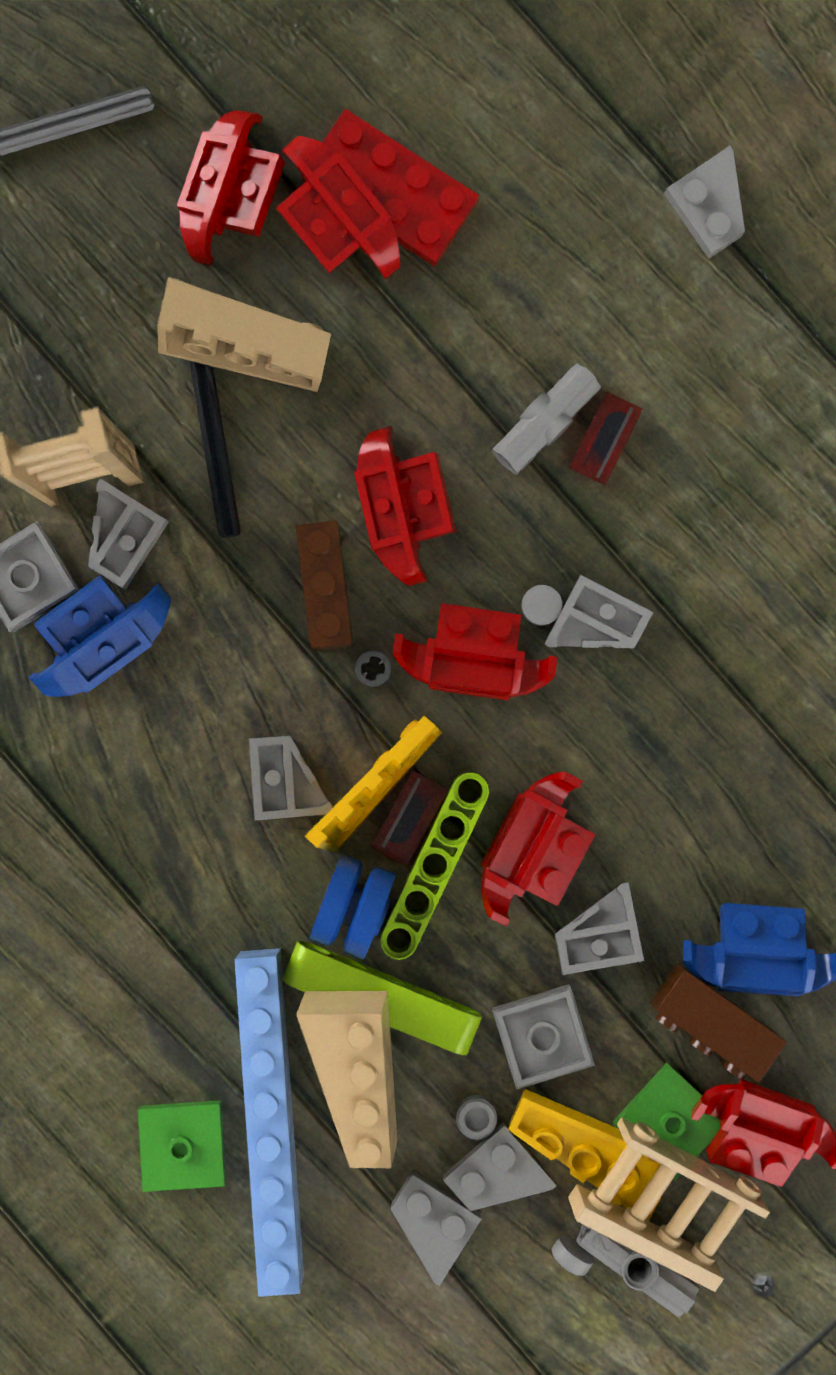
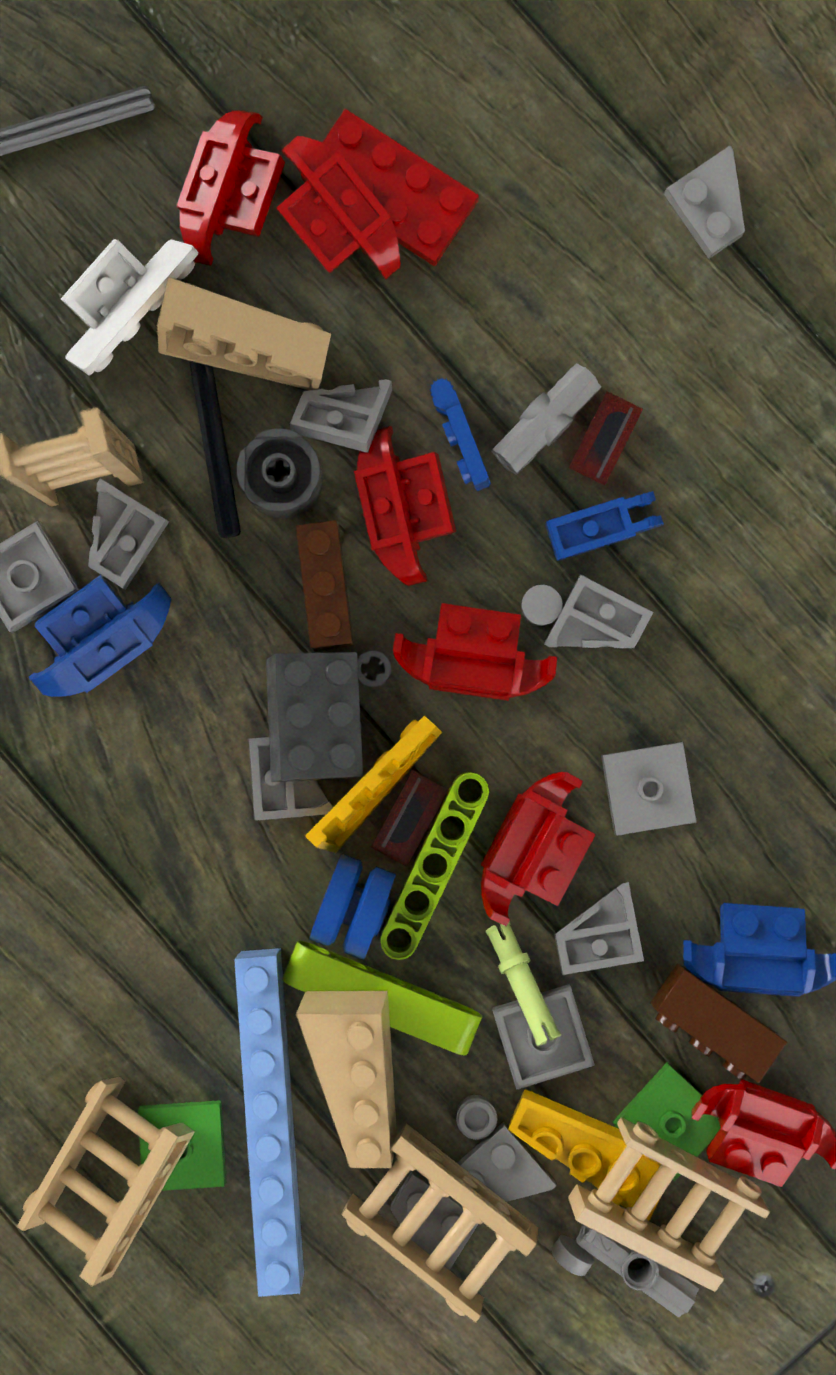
(117, 295): none -> white bracket
(144, 1180): none -> tan fence
(263, 458): none -> dark grey brick
(314, 716): none -> dark grey brick
(342, 414): none -> light grey wing
(459, 433): none -> blue hinge
(478, 1206): none -> tan fence
(523, 983): none -> yellowish green pin
(599, 526): none -> blue hinge
(648, 788): none -> light grey plate

